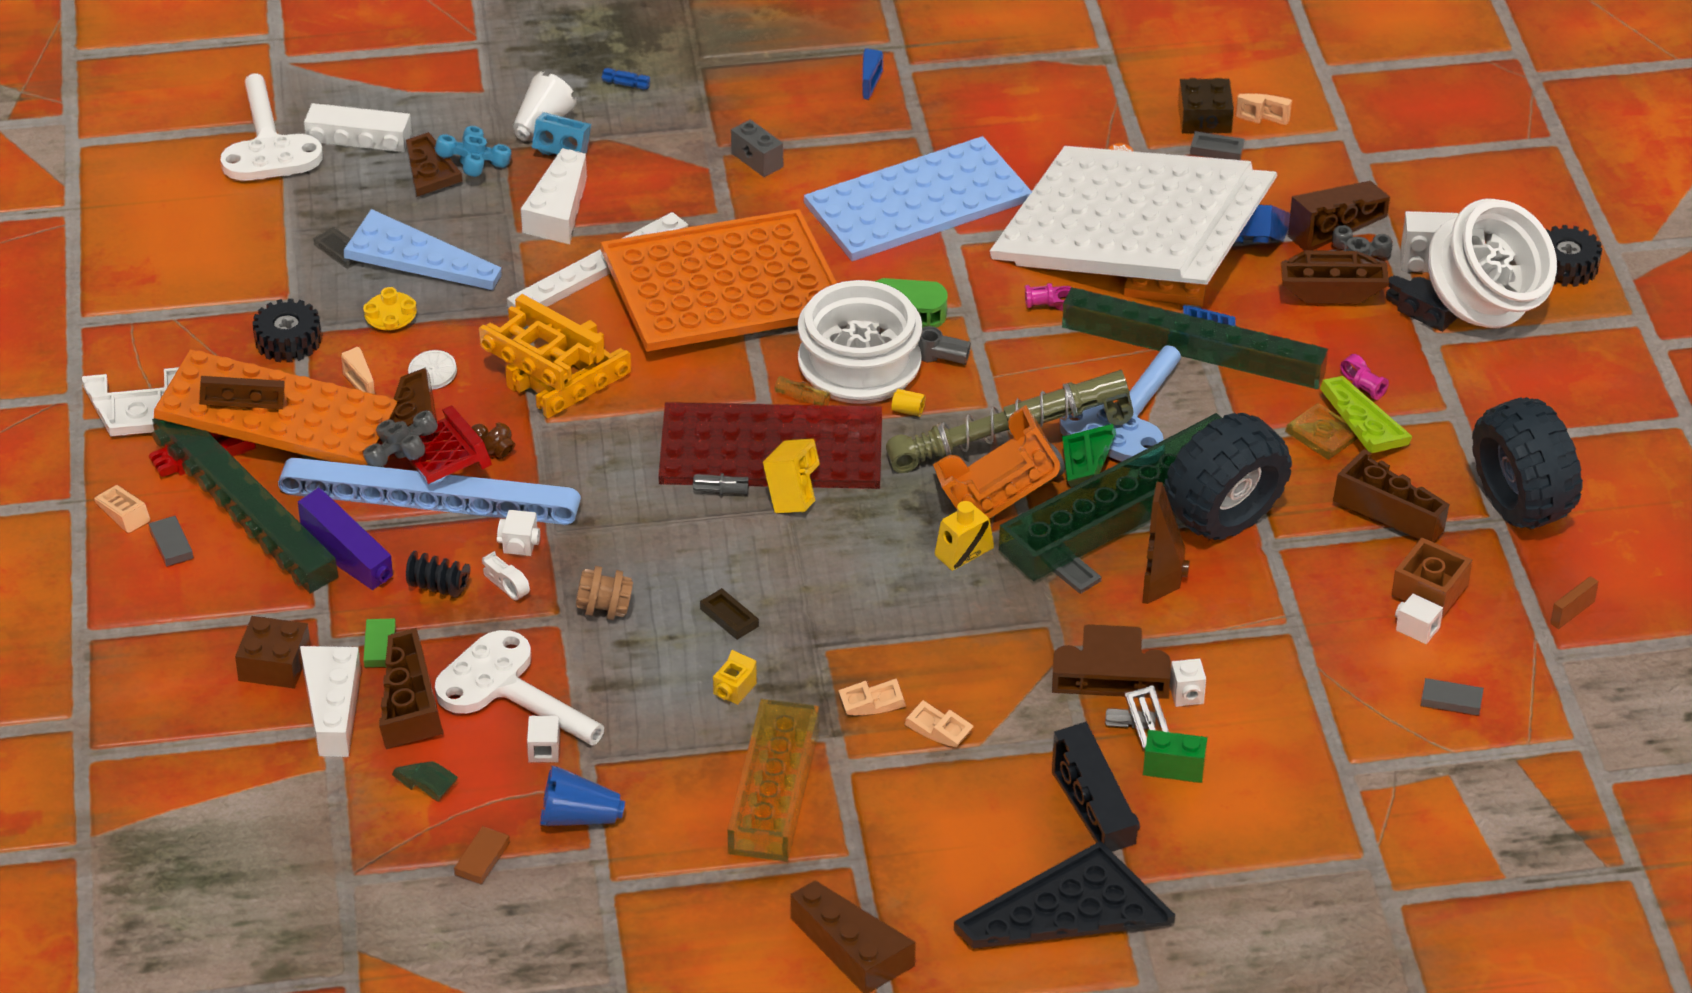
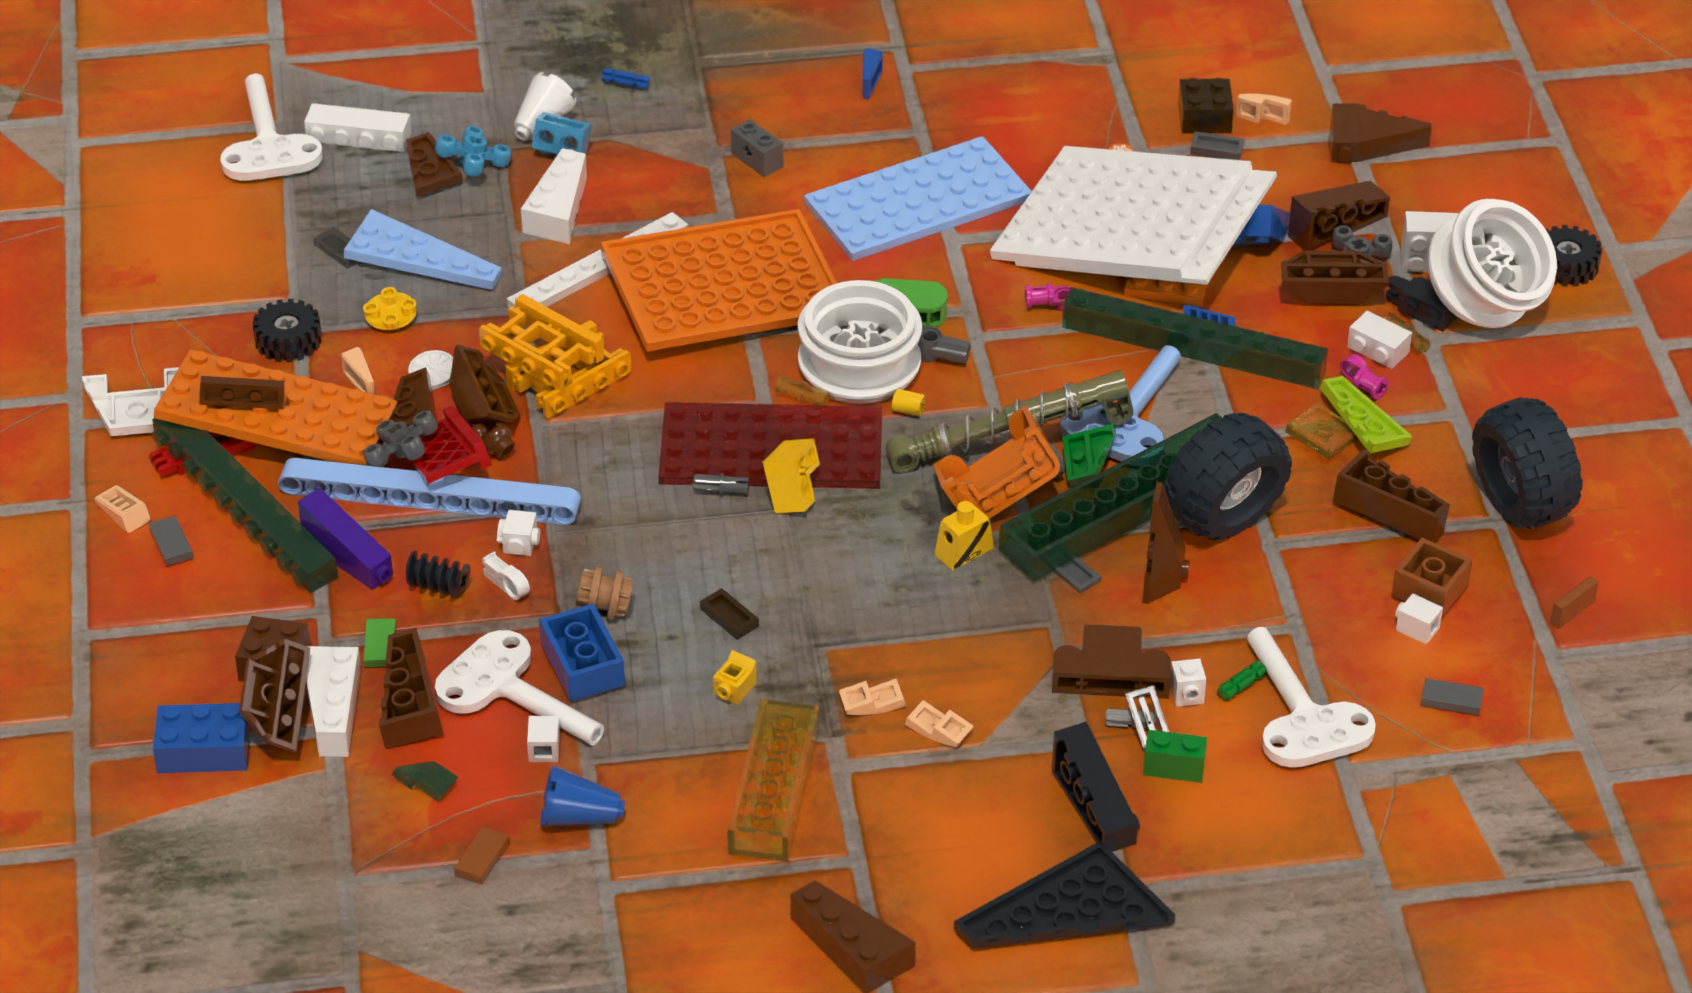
(200, 738): none -> blue brick
(275, 692): none -> reddish brown wedge
(480, 389): none -> reddish brown wedge
(582, 652): none -> blue brick
(1241, 680): none -> green axle
(1311, 730): none -> white piece
(1367, 134): none -> reddish brown wedge
(1379, 339): none -> white brick
(1417, 340): none -> clear yellow pin

